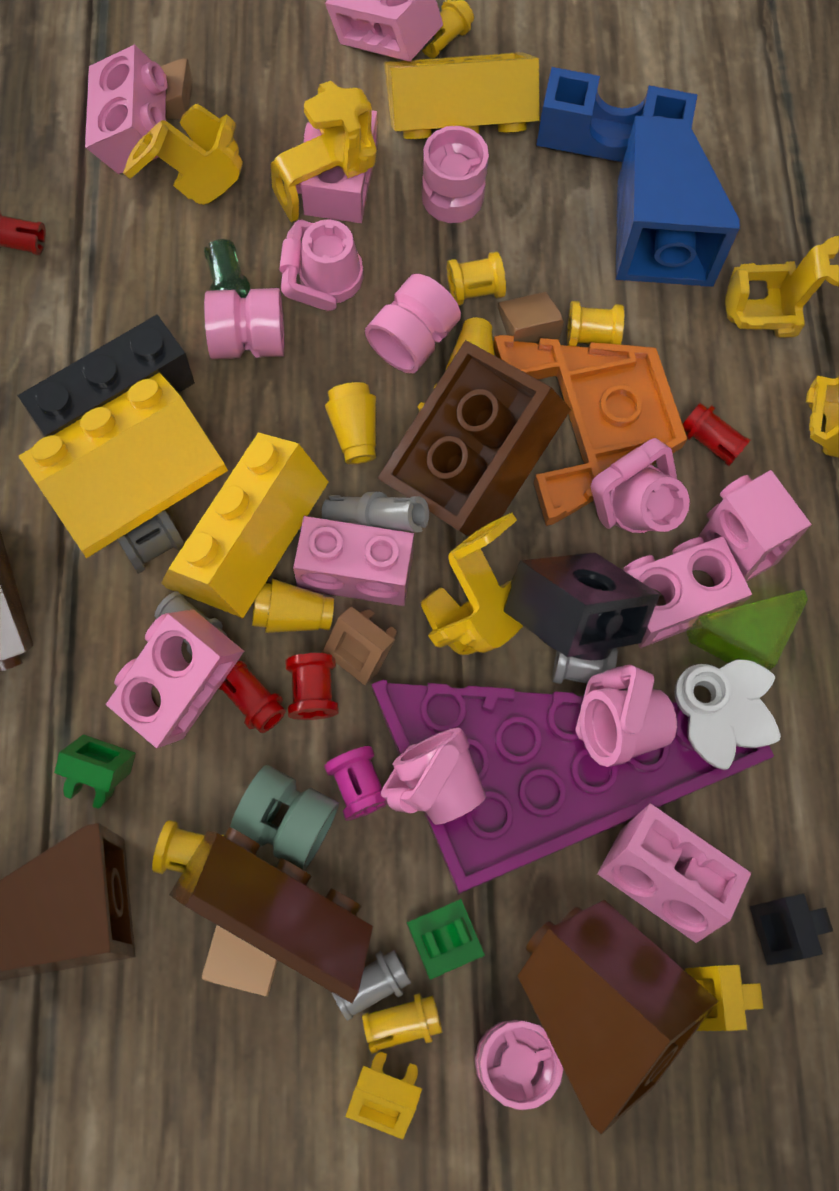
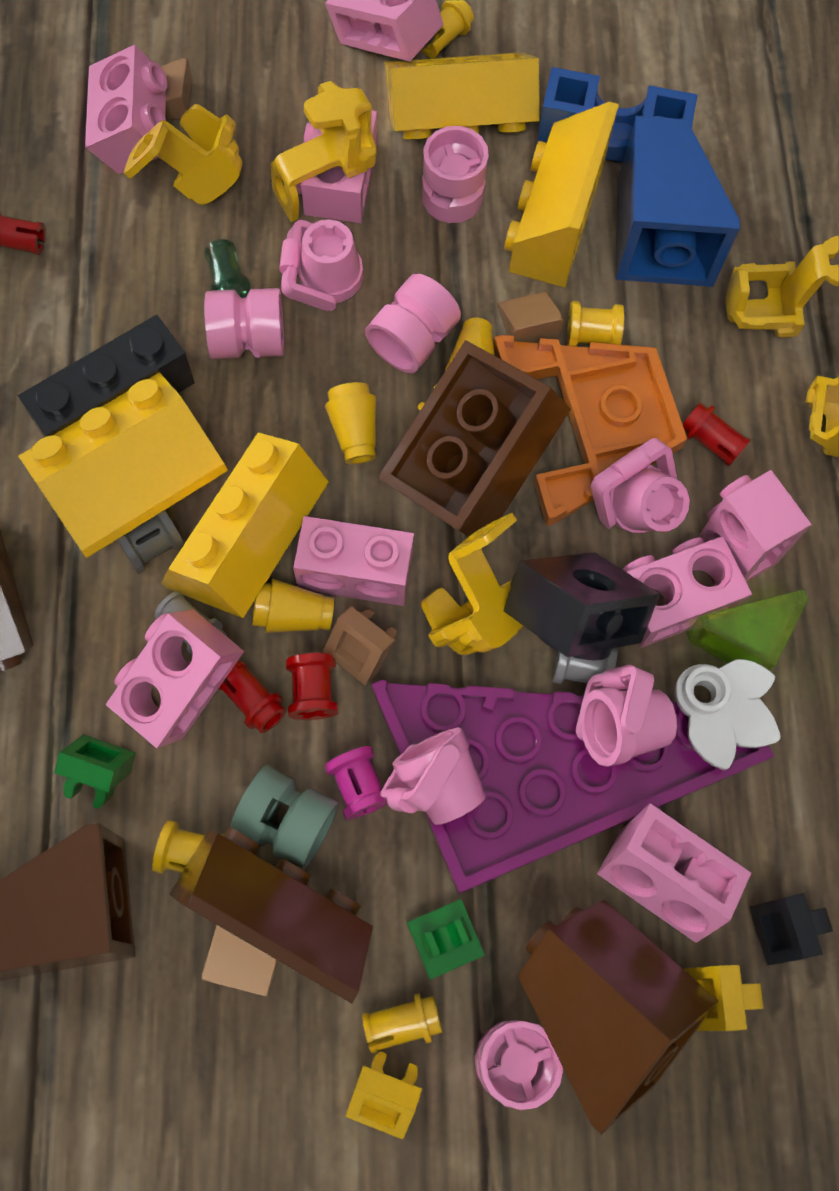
(377, 982): light grey pin -> none
(378, 511): light grey pin -> none
(476, 278): yellow bush -> none
(560, 195): none -> yellow slope

